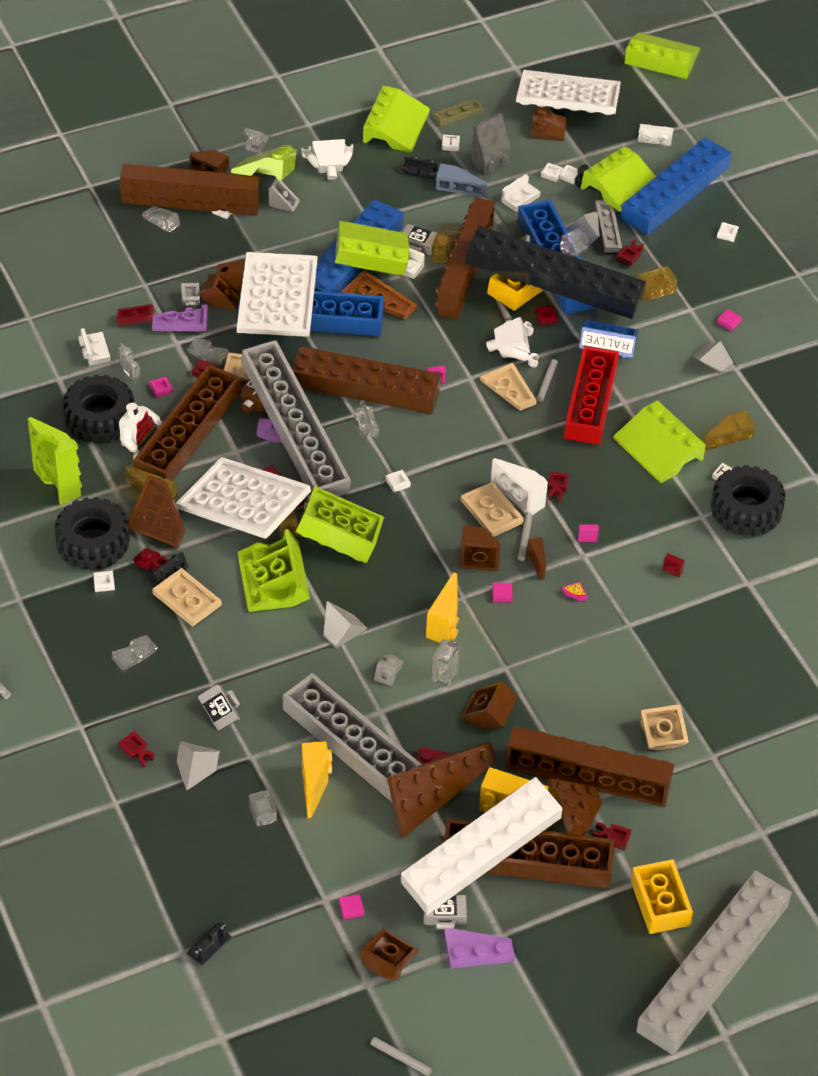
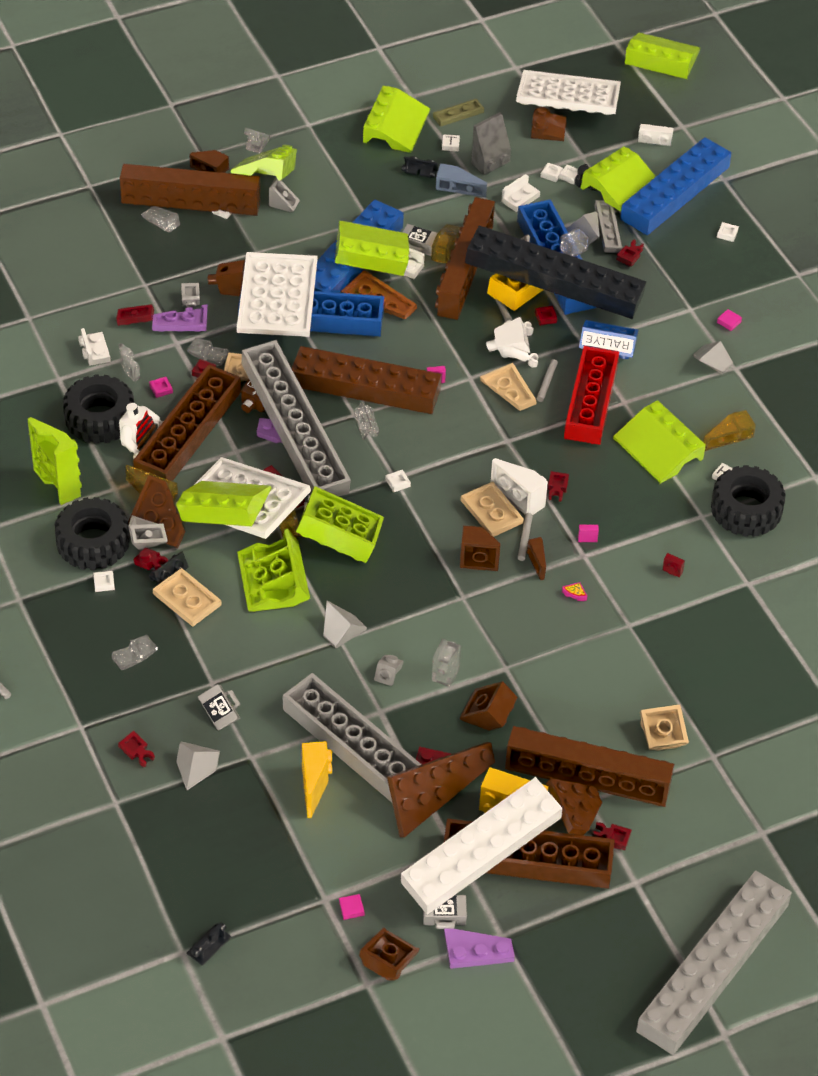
(146, 533): none -> light grey slope
(220, 294): reddish brown slope -> none
(222, 503): none -> lime slope
(262, 808): clear brick -> none
(328, 156): white torso -> none
(399, 1055): light grey bar -> none
(443, 613): yellow slope -> none
(502, 592): dark pink tile -> none
(659, 283): clear yellow brick -> none
(661, 896): yellow brick -> none

